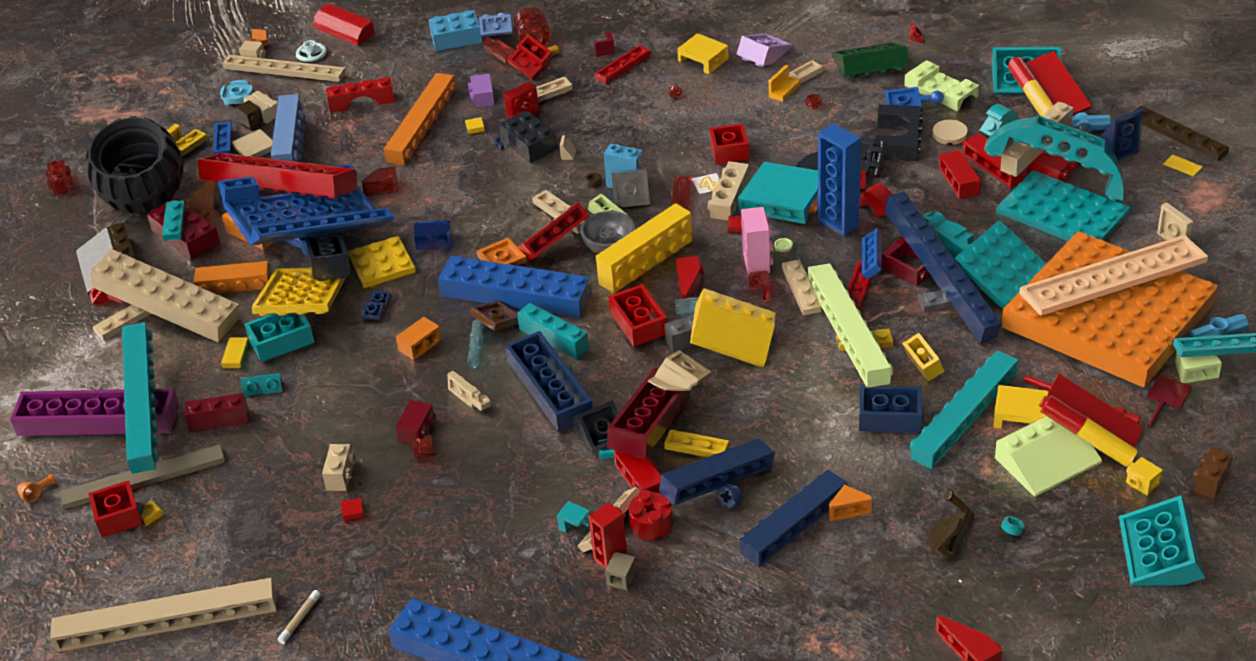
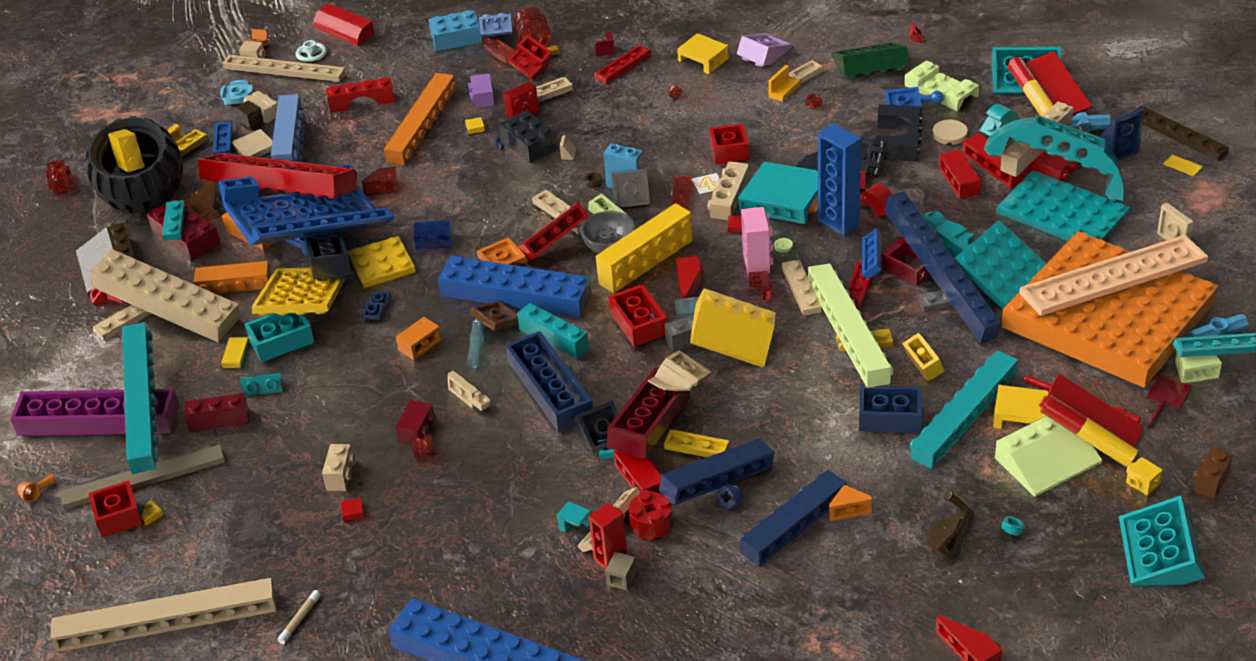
(126, 150): none -> yellow brick

